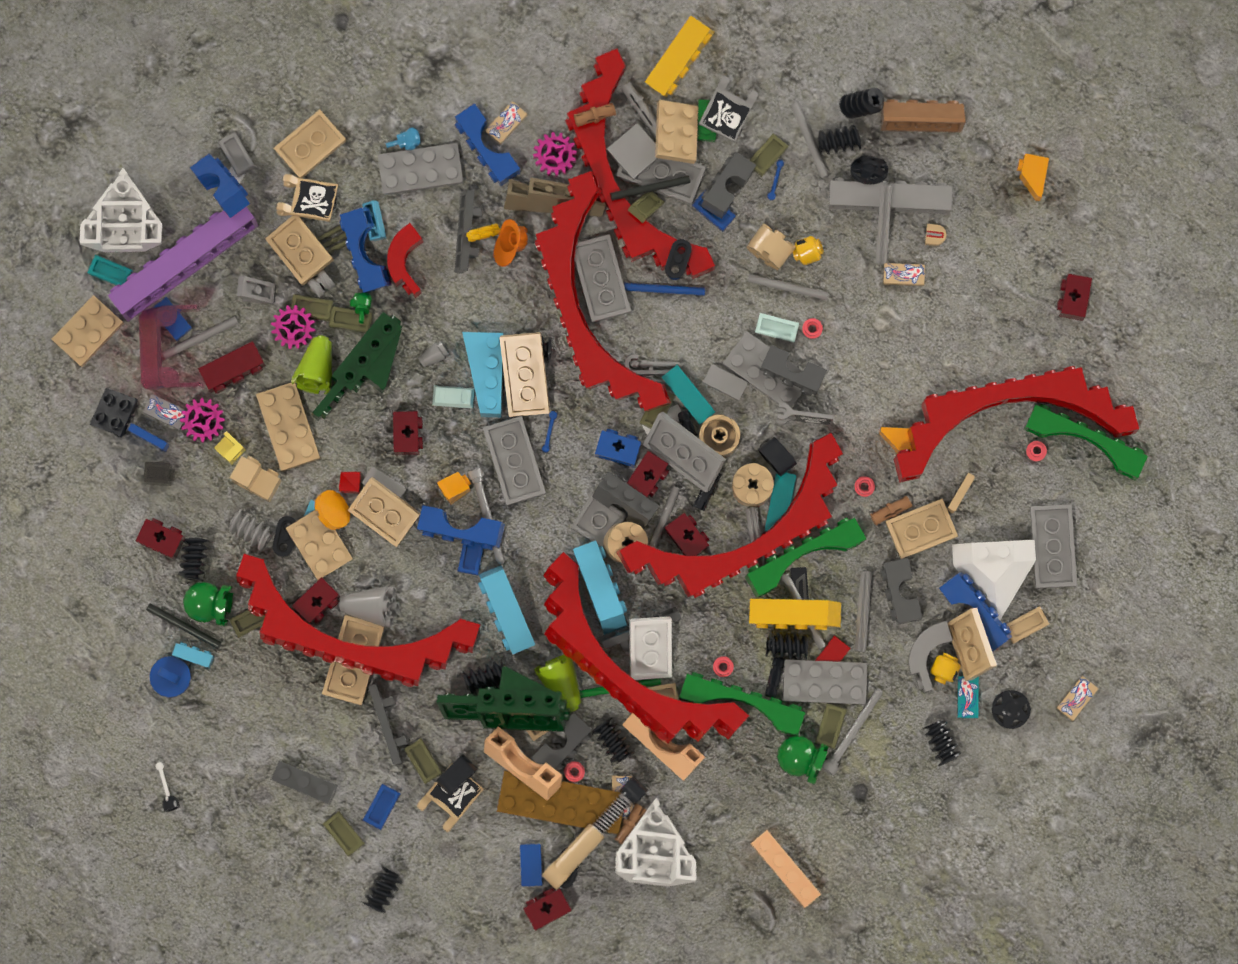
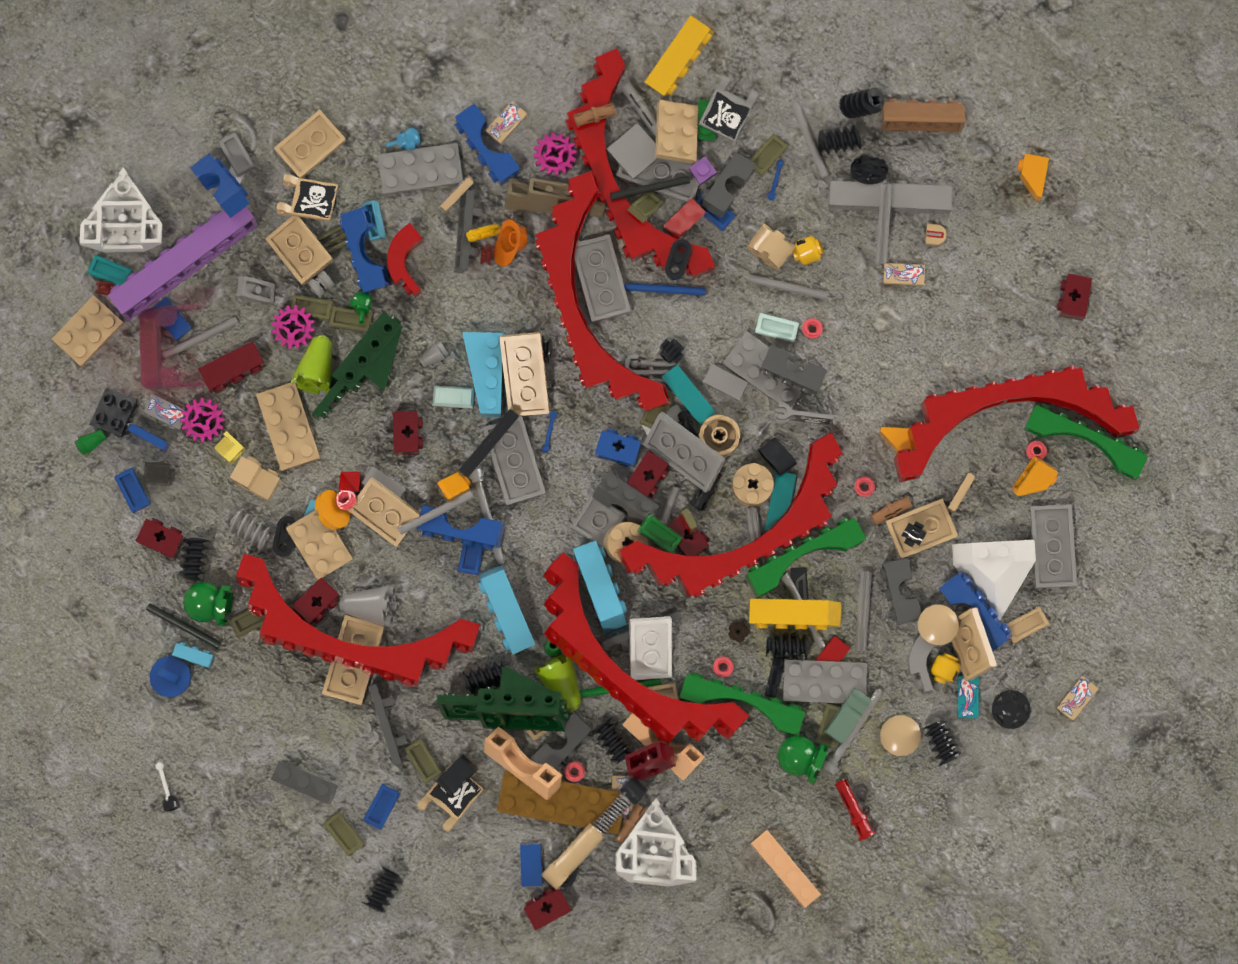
(89, 442): none -> green cone
(104, 288): none -> clear red bush
(132, 490): none -> blue tile
(343, 496): none -> coral plate
(436, 512): none -> light grey bar
(457, 192): none -> tan tile
(486, 255): none -> clear red bush
(488, 443): none -> black axle
(551, 652): none -> green cone
(650, 760): none -> dark red brick
(659, 534): none -> green tile
(671, 351): none -> black gear
(685, 218): none -> red tile
(689, 521): none -> olive tile
(702, 170): none -> medium lavender plate
(738, 626): none -> dark brown plate
(847, 716): none -> sand green piece
(859, 819): none -> red pin
(900, 735): none -> tan dish
(914, 534): none -> black gear
(938, 625): none -> tan dish
(1035, 477): none -> light orange slope

